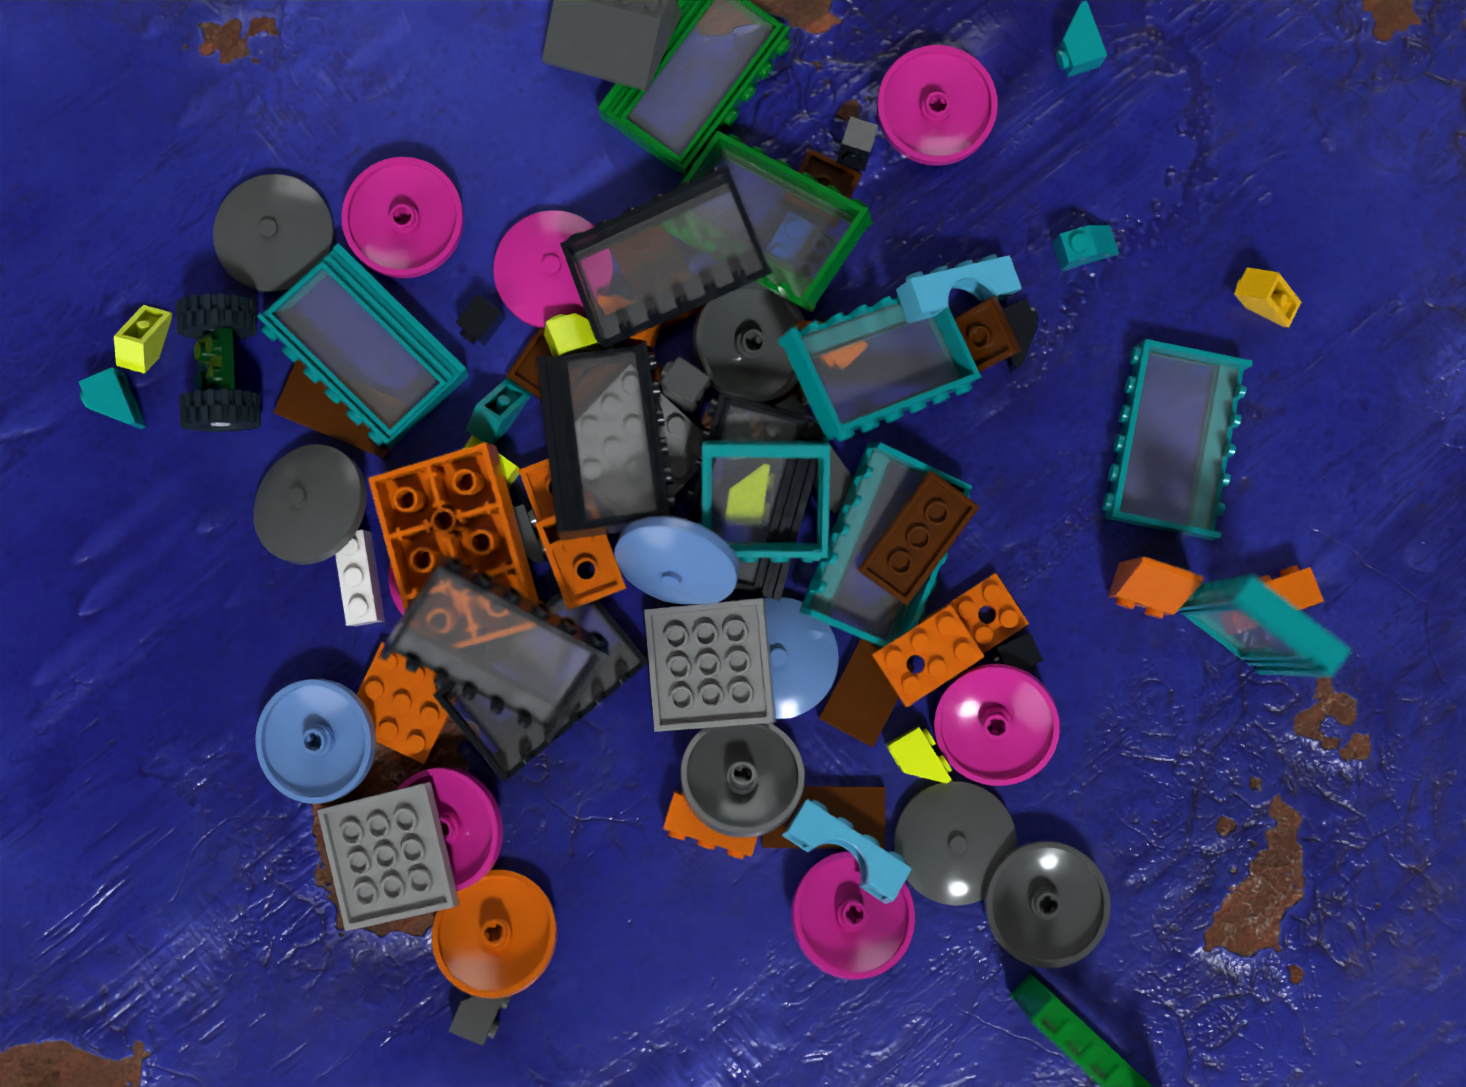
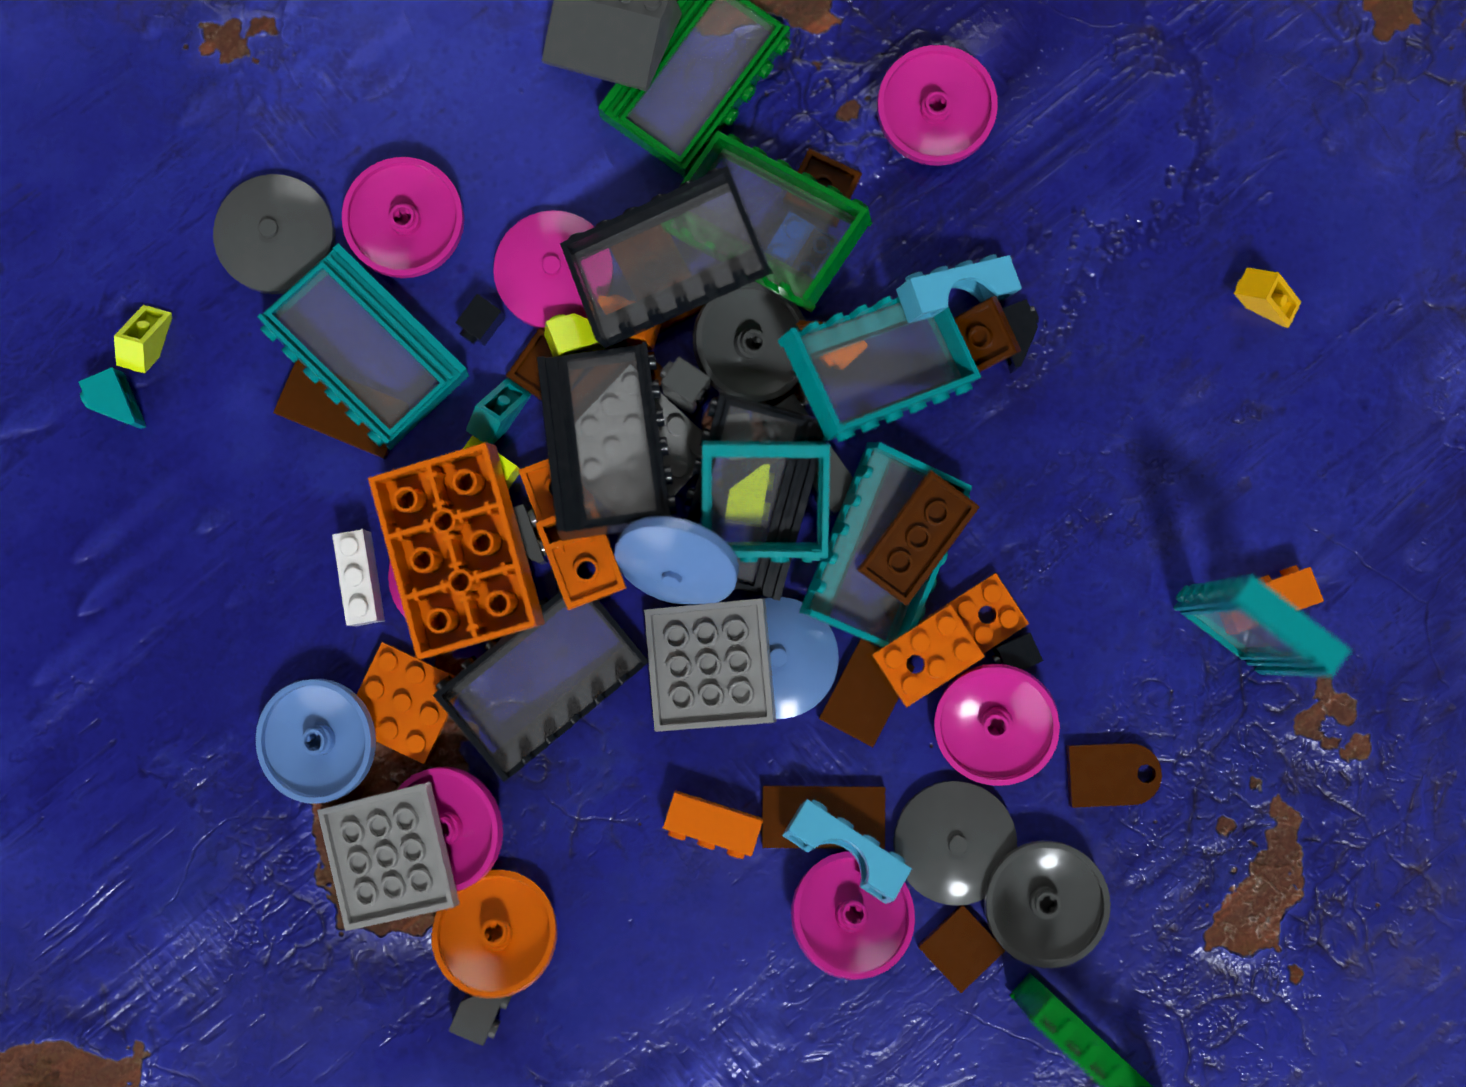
(215, 324): black plate -> none
(310, 504): dark grey dish -> none
(497, 645): clear window -> none
(742, 778): dark grey dish -> none
(857, 143): black brick -> none
(916, 756): neon yellow slope -> none
(961, 948): none -> reddish brown tile
(1081, 45): teal slope -> none
(1084, 246): teal slope -> none
(1109, 774): none -> reddish brown tile
(1152, 586): orange slope -> none
(1175, 439): clear window -> none

